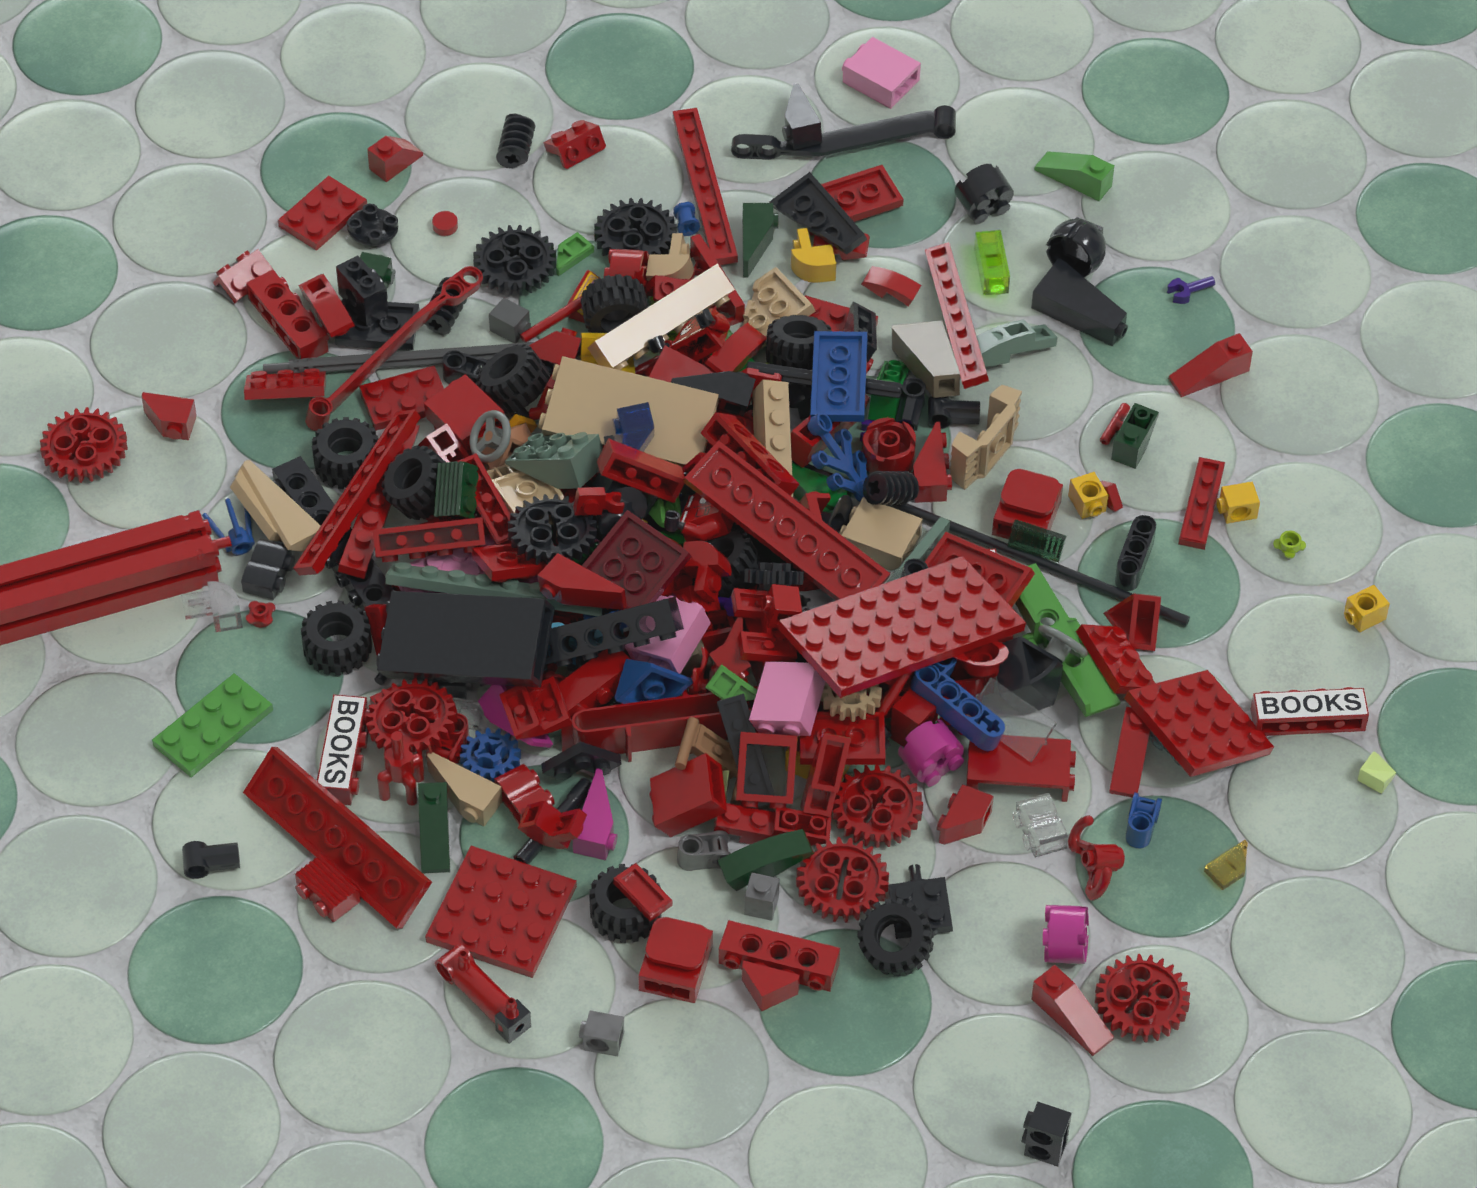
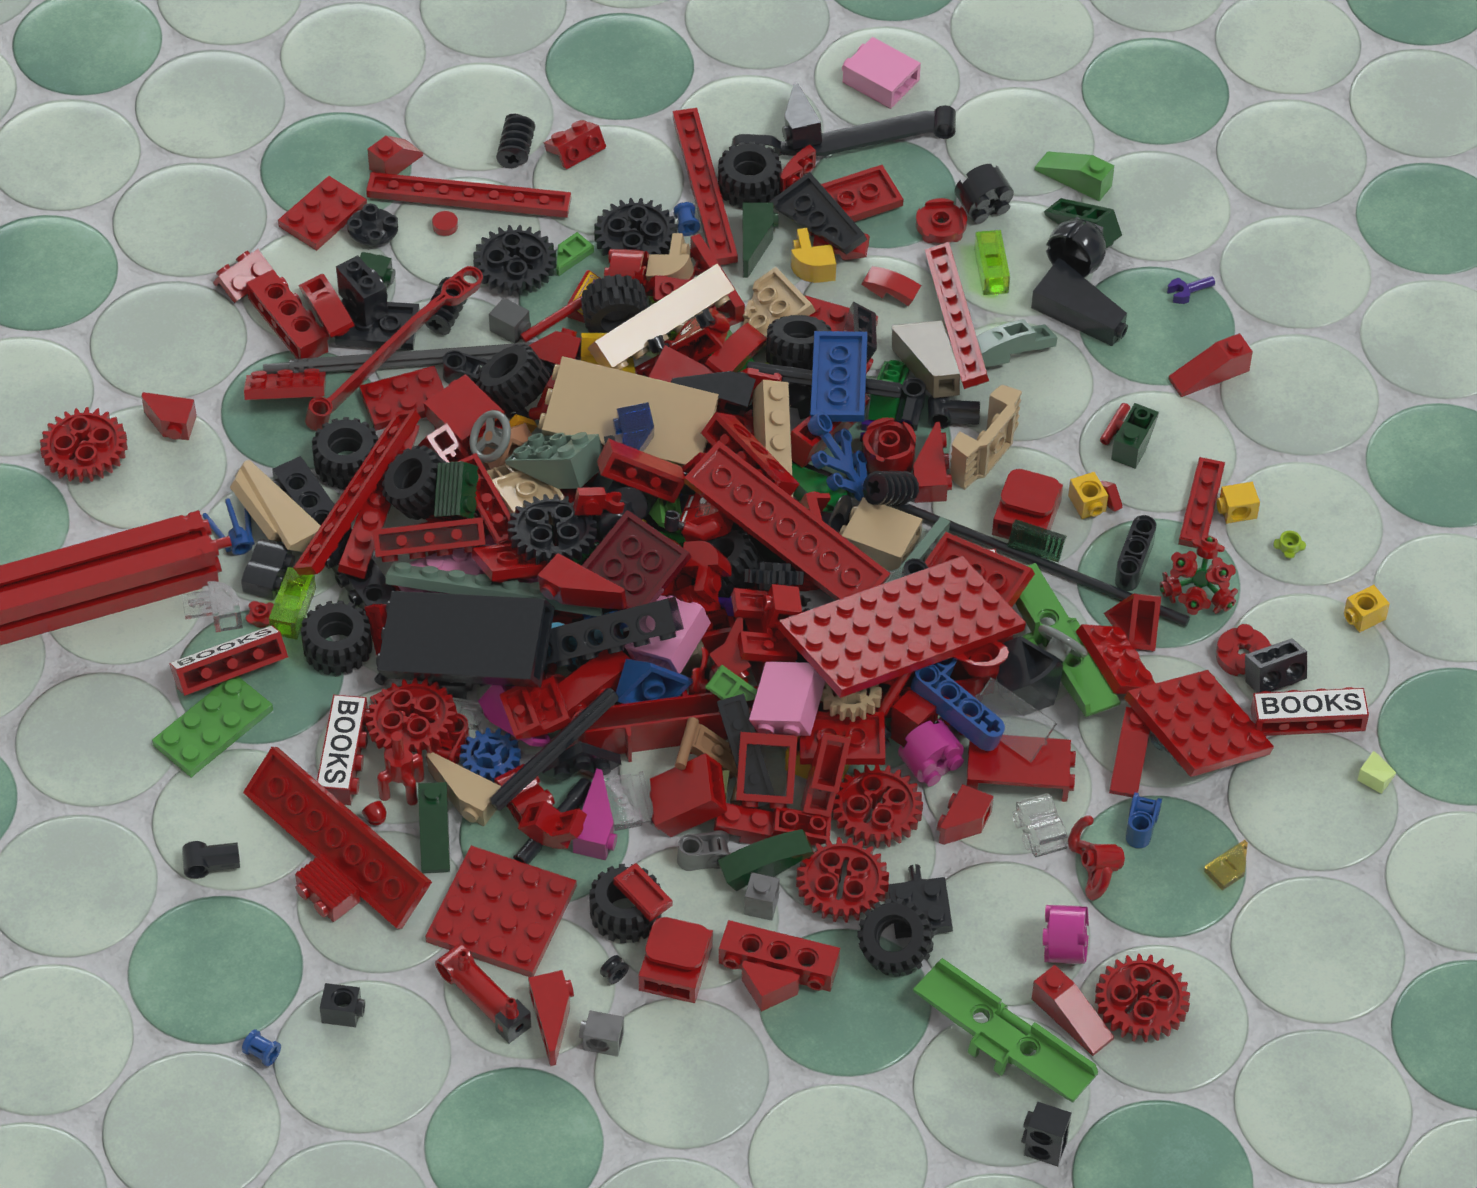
(228, 660): none -> red brick
(261, 1047): none -> blue bush
(292, 603): none -> clear neon green brick
(336, 995): none -> black brick
(375, 813): none -> red hinge
(468, 194): none -> red plate
(551, 1005): none -> red slope
(553, 749): none -> black axle
(614, 969): none -> black bush
(629, 801): none -> clear plate
(744, 161): none -> black tyre
(800, 164): none -> red slope
(933, 231): none -> red plate
(1005, 1034): none -> bright green piece
(1105, 217): none -> dark green slope
(1217, 574): none -> red plant
(1234, 639): none -> red plate
(1276, 666): none -> black brick

